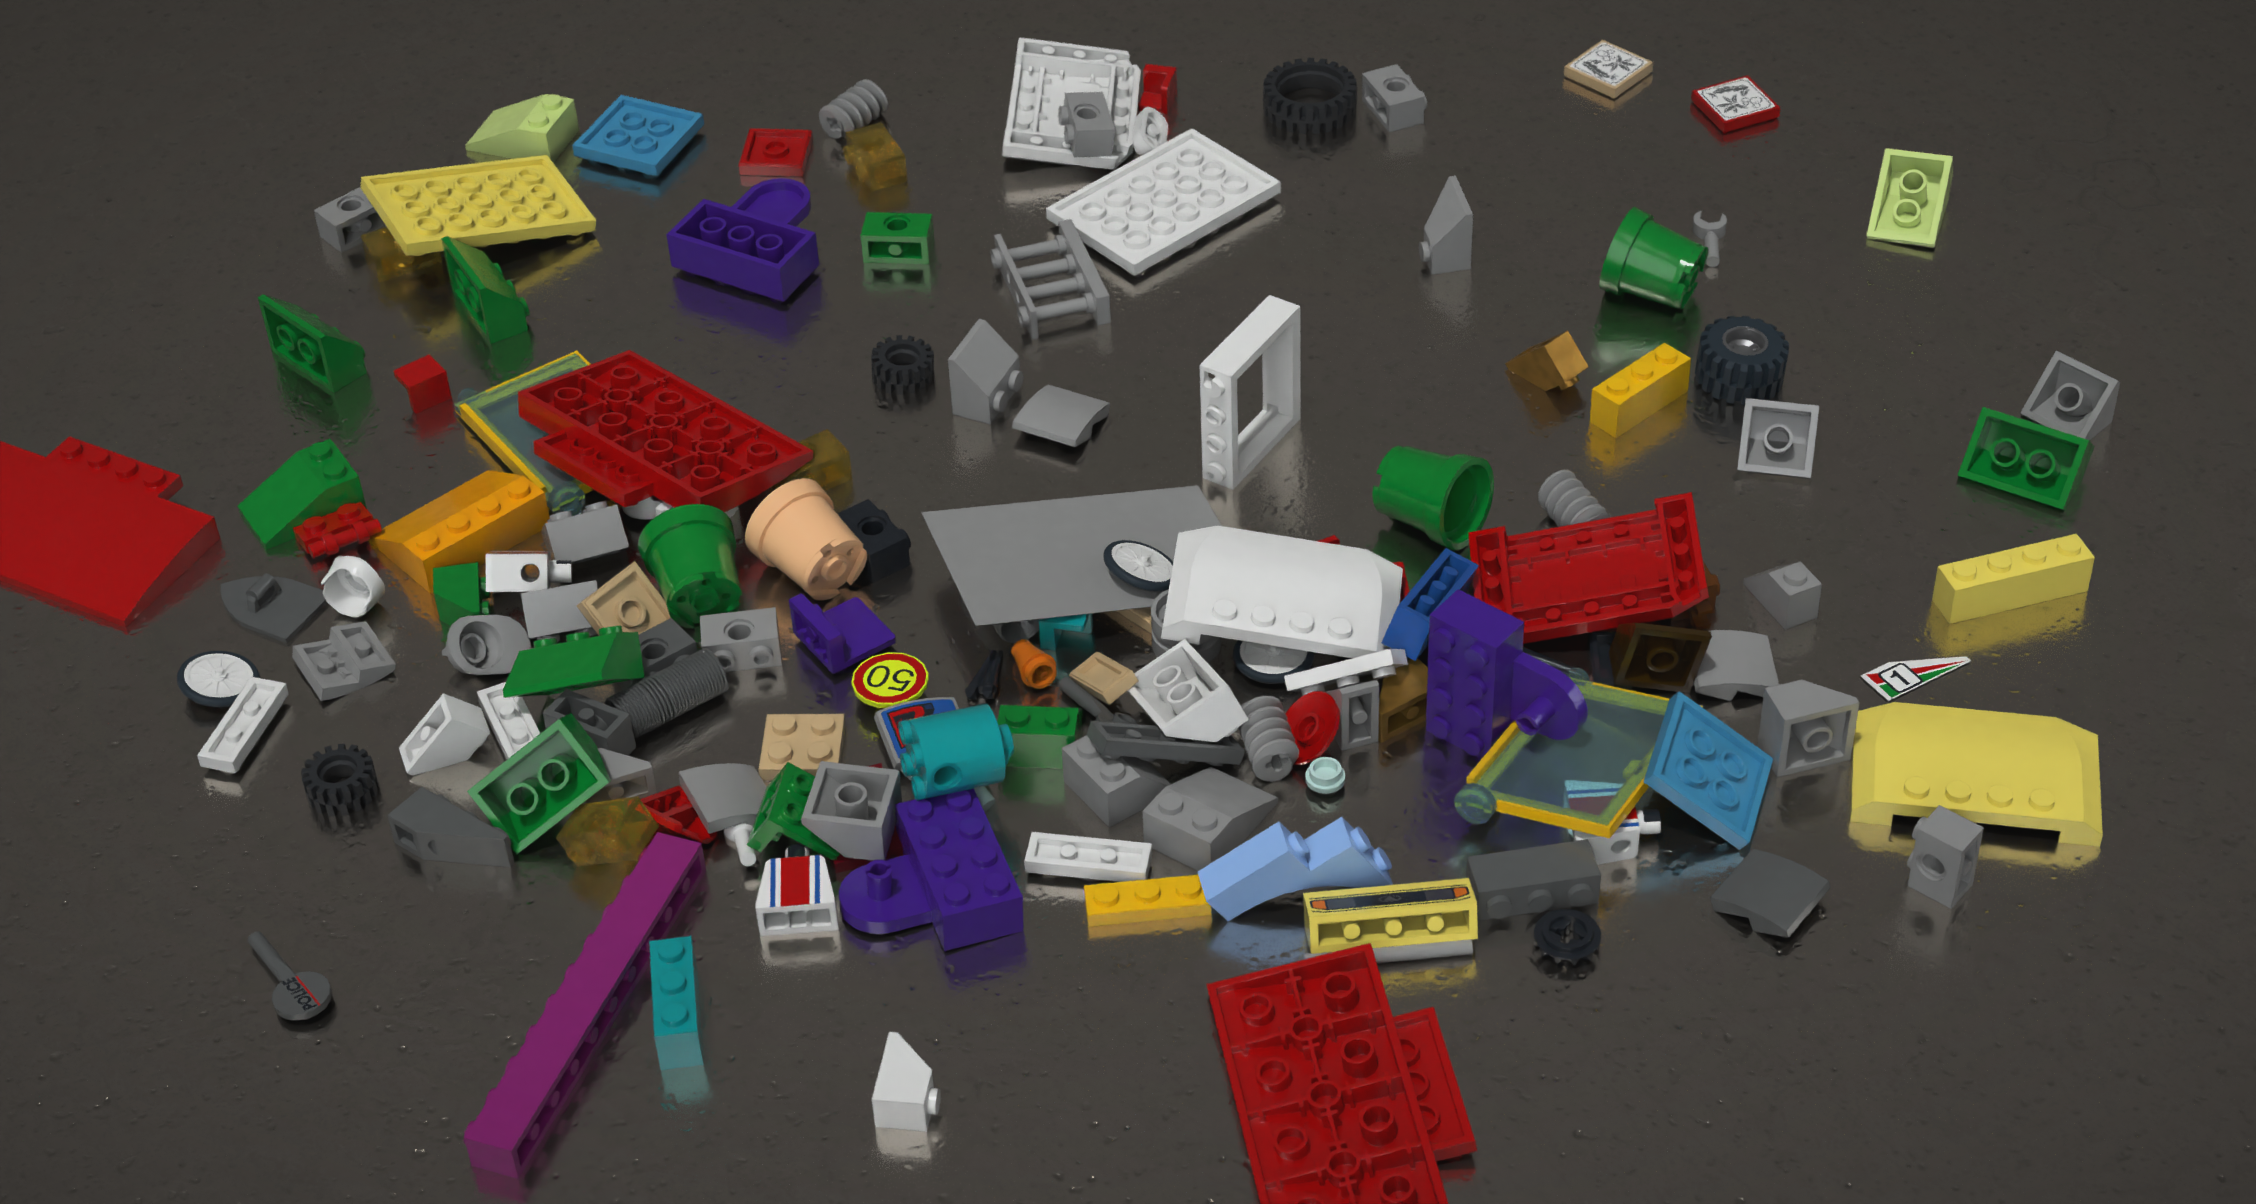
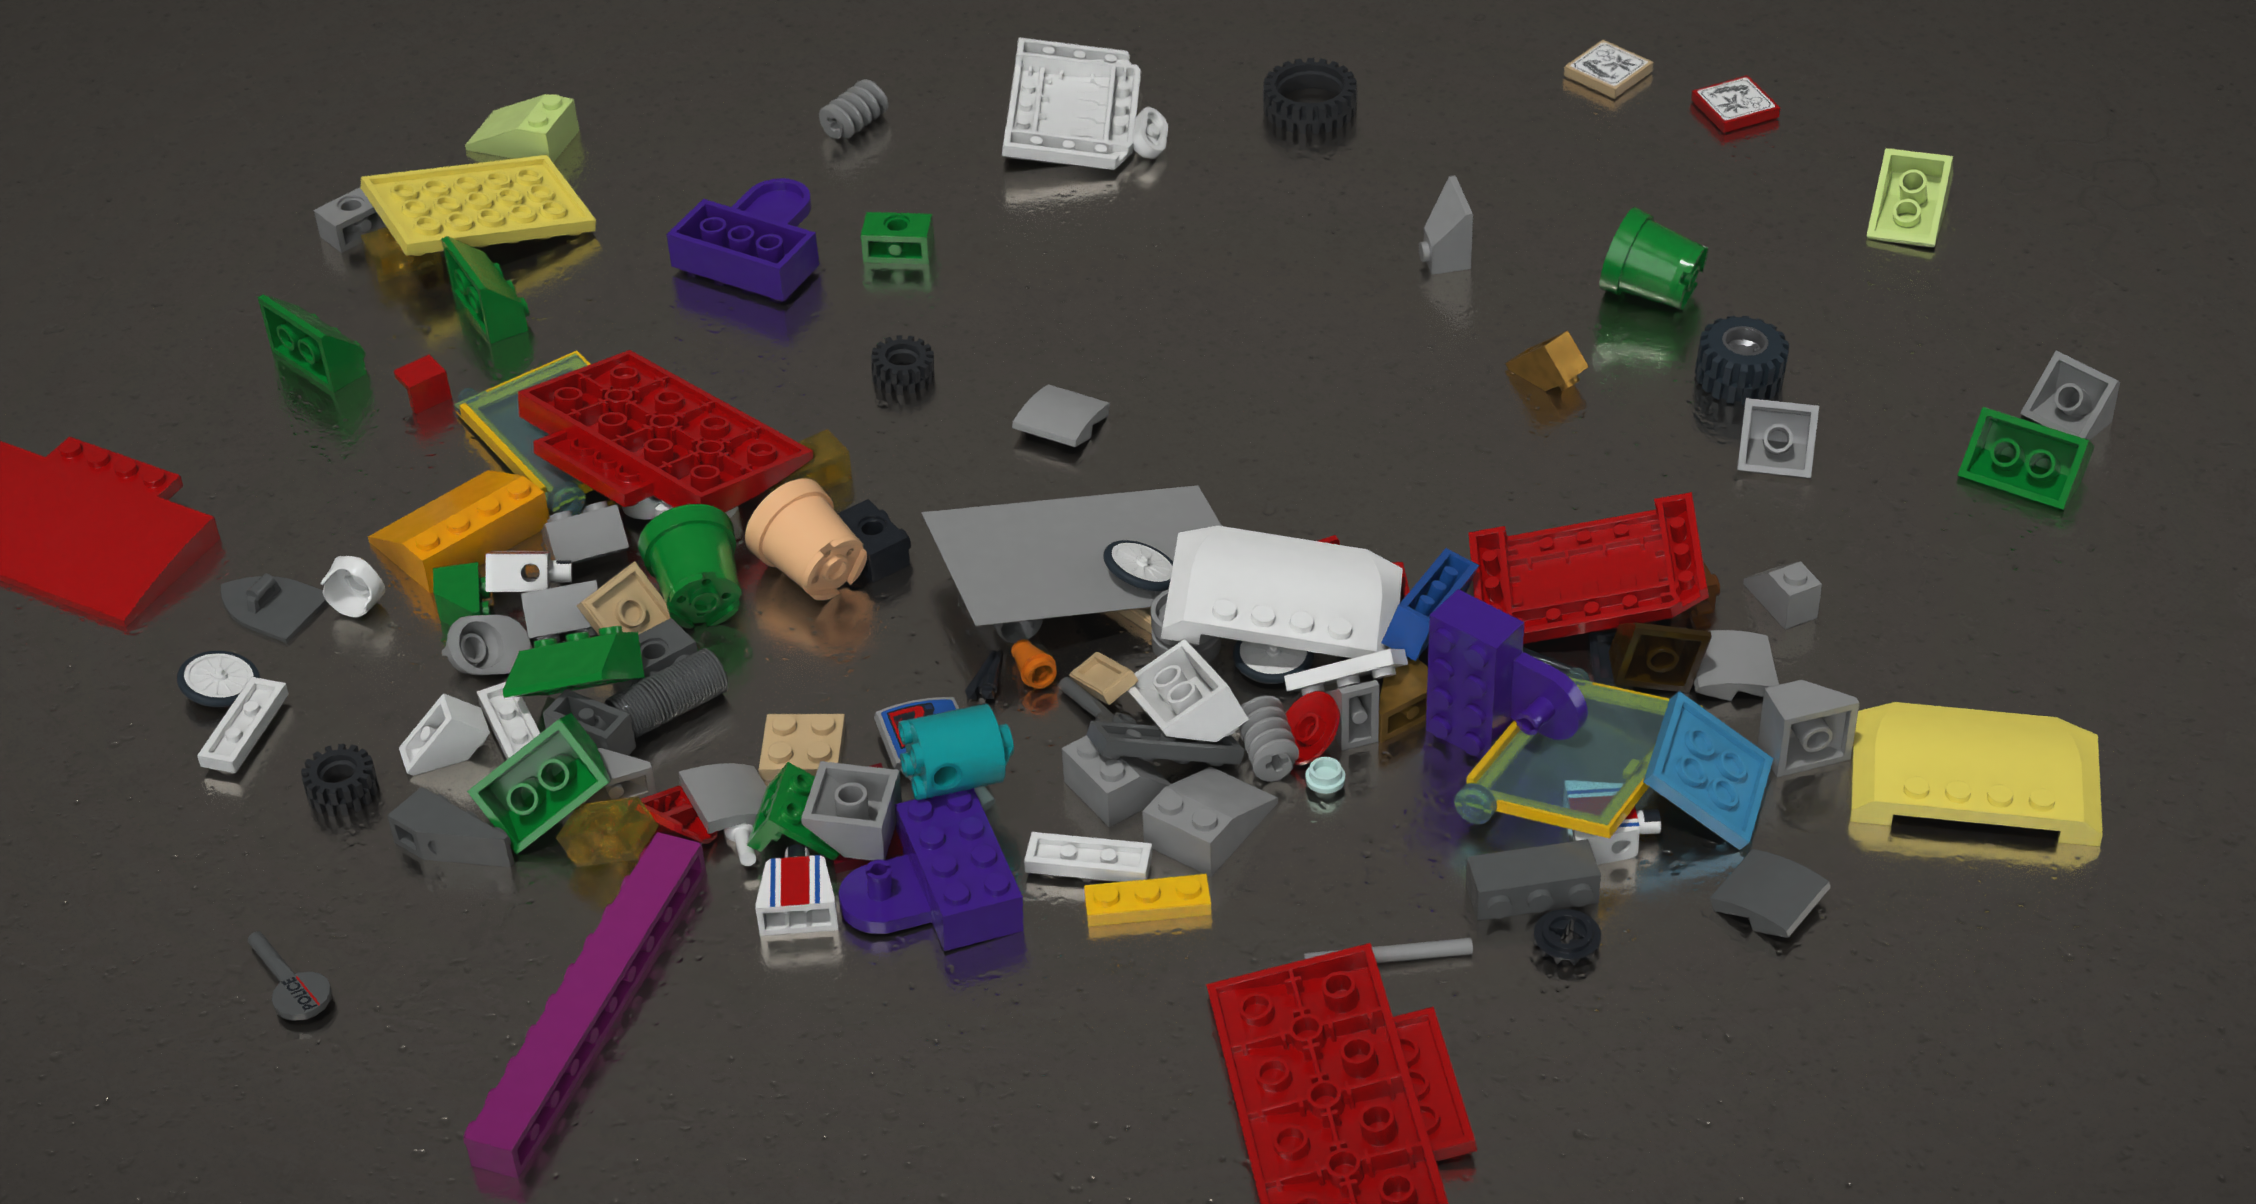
(304, 487): green slope -> none
(335, 530): red plate -> none
(344, 662): light grey slope -> none
(638, 135): dark azure plate -> none
(676, 1003): teal brick -> none
(743, 638): light grey brick -> none
(776, 152): red tile -> none
(841, 633): dark purple bracket -> none
(875, 157): clear yellow brick -> none
(889, 679): piece -> none
(904, 1089): white slope -> none
(983, 374): light grey slope -> none
(1040, 733): green slope -> none
(1051, 628): teal panel -> none
(1075, 262): light grey fence -> none
(1087, 124): light grey brick -> none
(1159, 88): red panel -> none
(1164, 200): white plate -> none
(1274, 334): white window -> none
(1285, 862): light blue arch -> none
(1390, 915): light yellow brick -> none
(1393, 98): light grey brick -> none
(1435, 493): green piece -> none
(1568, 500): light grey piece -> none
(1640, 390): yellow brick -> none
(1710, 233): light grey piece -> none
(1902, 676): sticker -> none
(1944, 856): light grey brick -> none
(2013, 578): light yellow brick -> none

